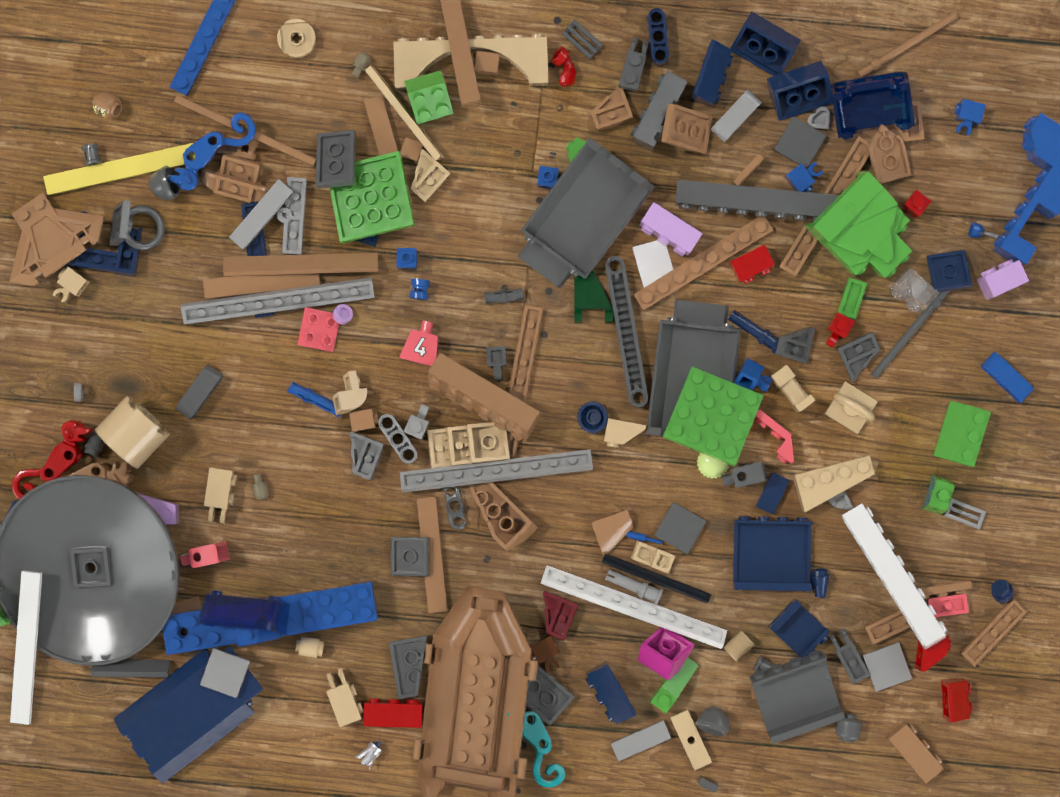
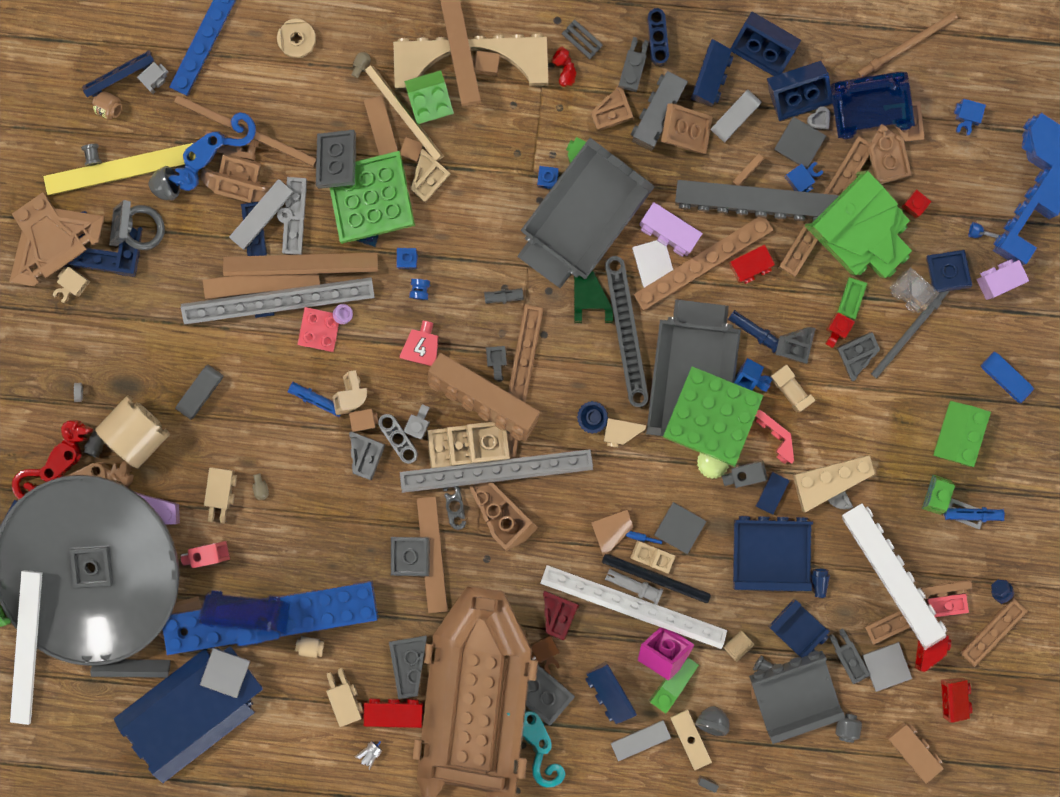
(95, 87): none -> dark blue plate
(153, 76): none -> light grey brick
(851, 407): tan tile -> none
(975, 514): none -> blue pin

